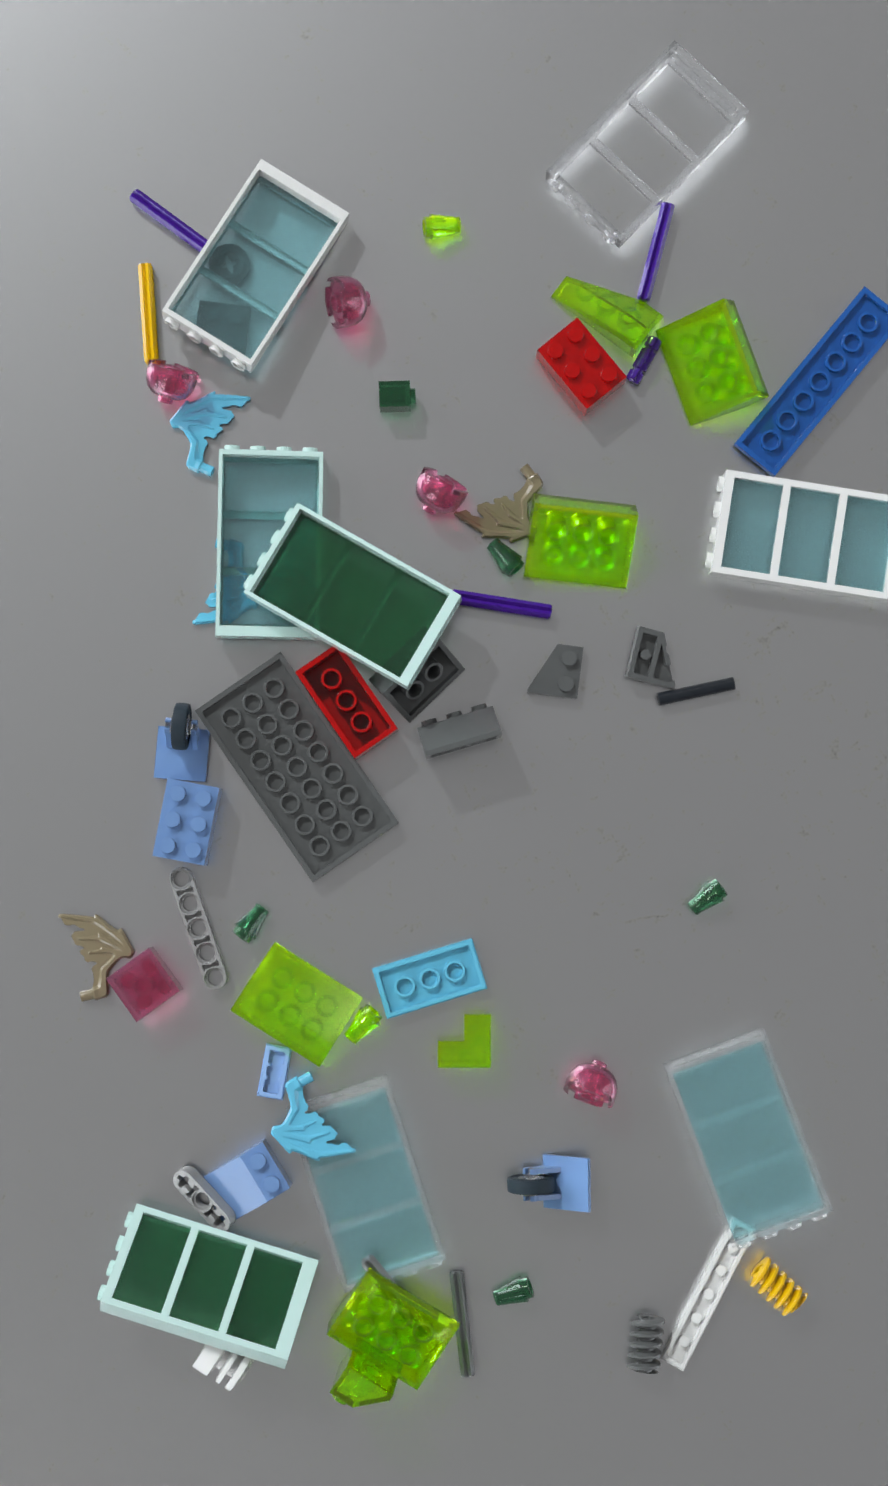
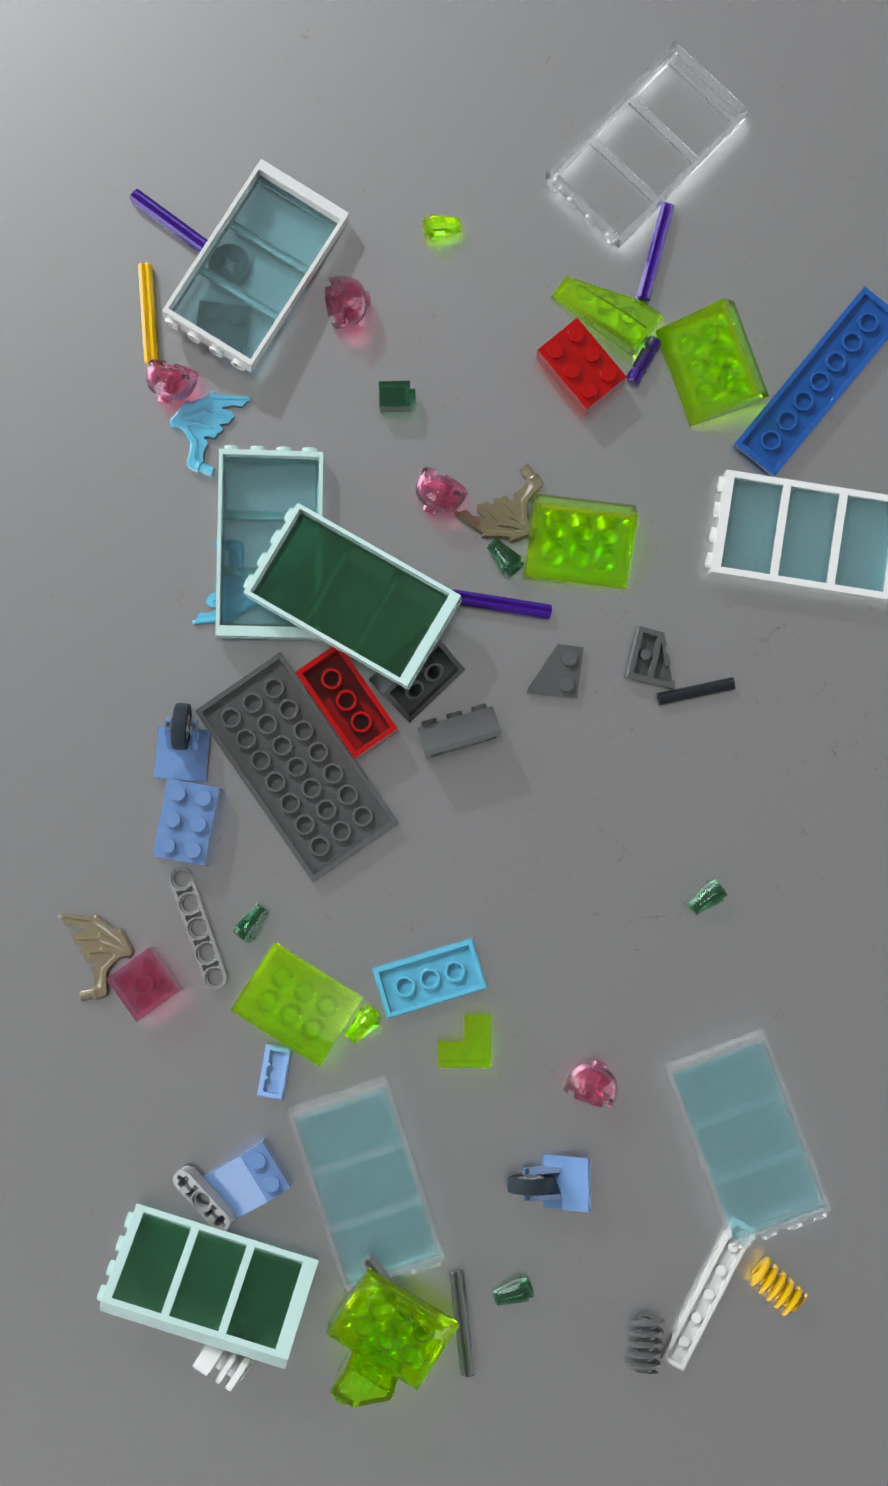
(304, 1131): medium azure animal -> none

